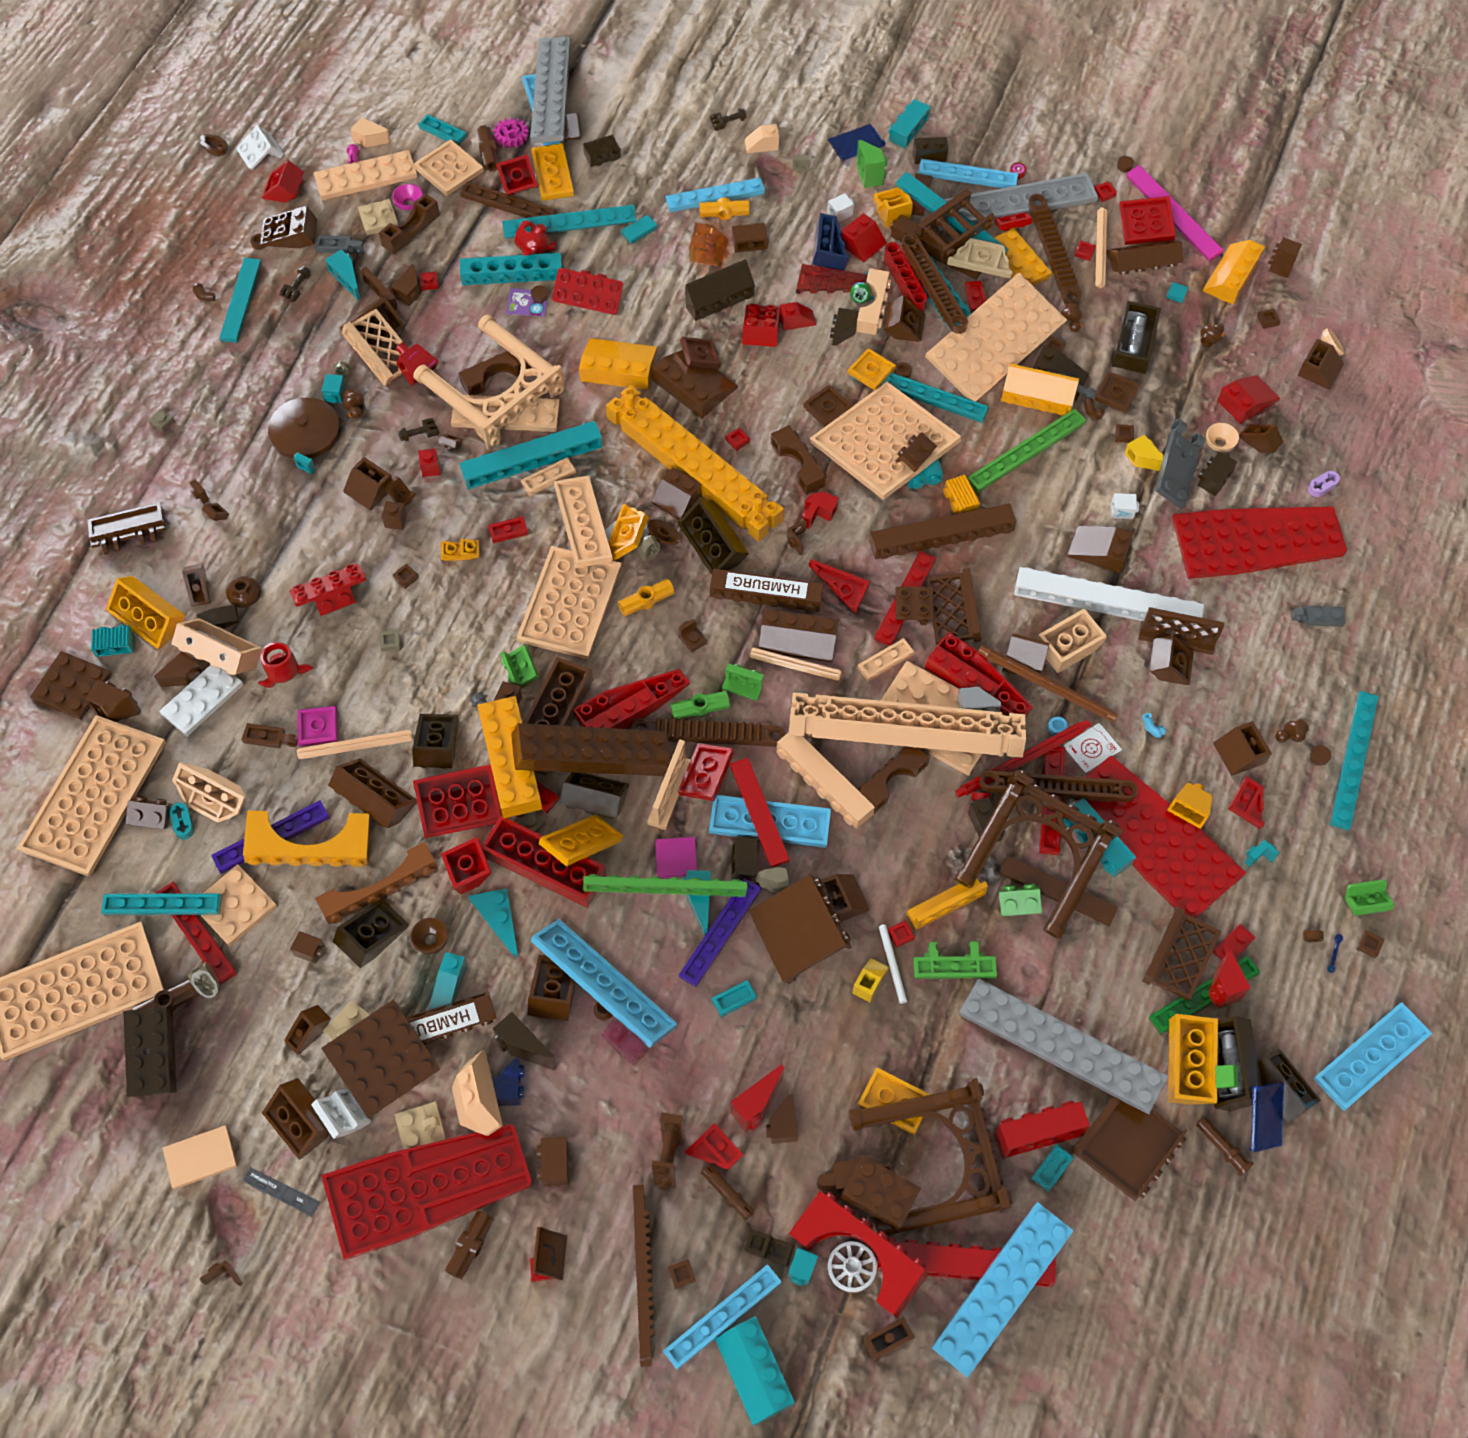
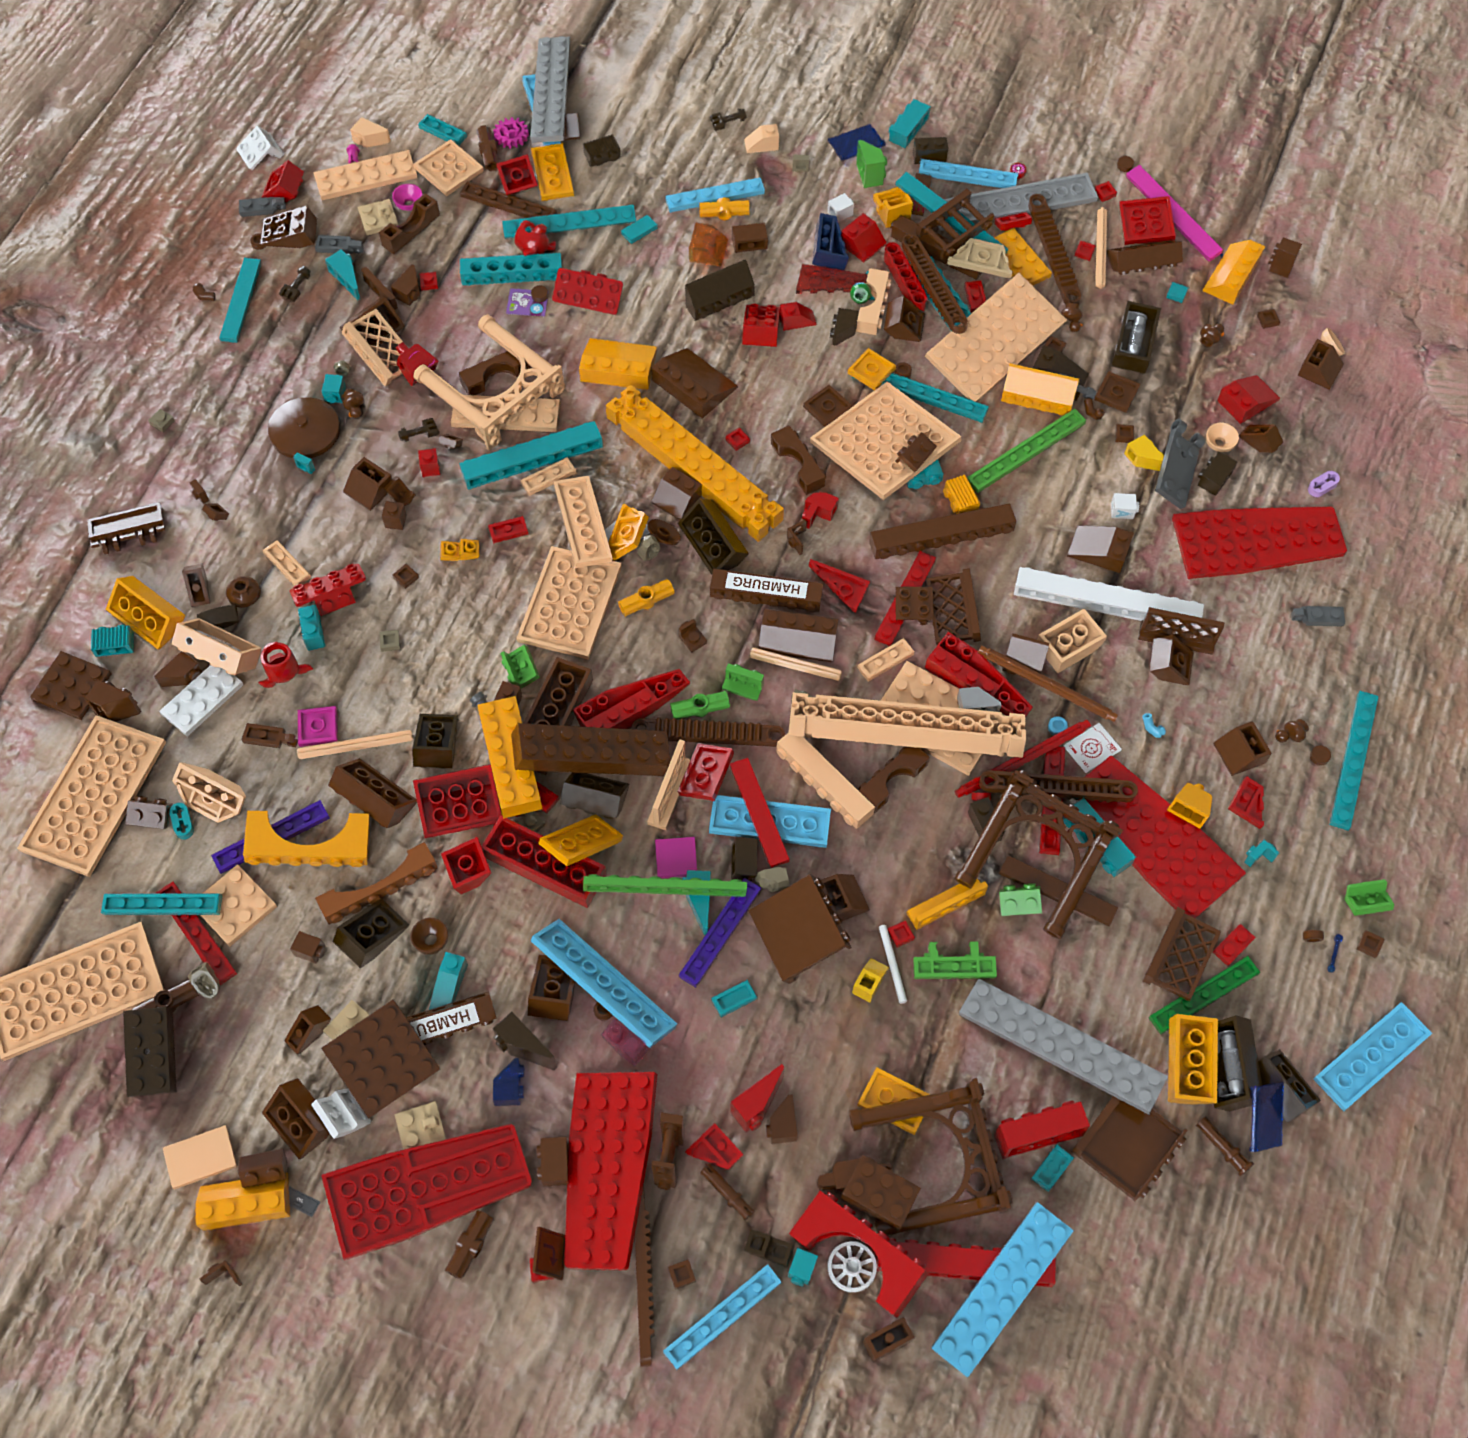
(214, 145): reddish brown arm -> none
(233, 1205): none -> light orange slope
(261, 206): none -> dark grey hinge
(262, 1168): none -> reddish brown brick
(286, 563): none -> light nougat tile
(311, 627): none -> teal brick
(476, 1096): light nougat wedge -> none
(496, 910): teal wing -> none
(607, 1167): none -> red wing
(700, 352): copper tile -> none
(754, 1371): teal slope -> none
(1226, 1076): bright green tile -> none
(1228, 982): red slope -> none

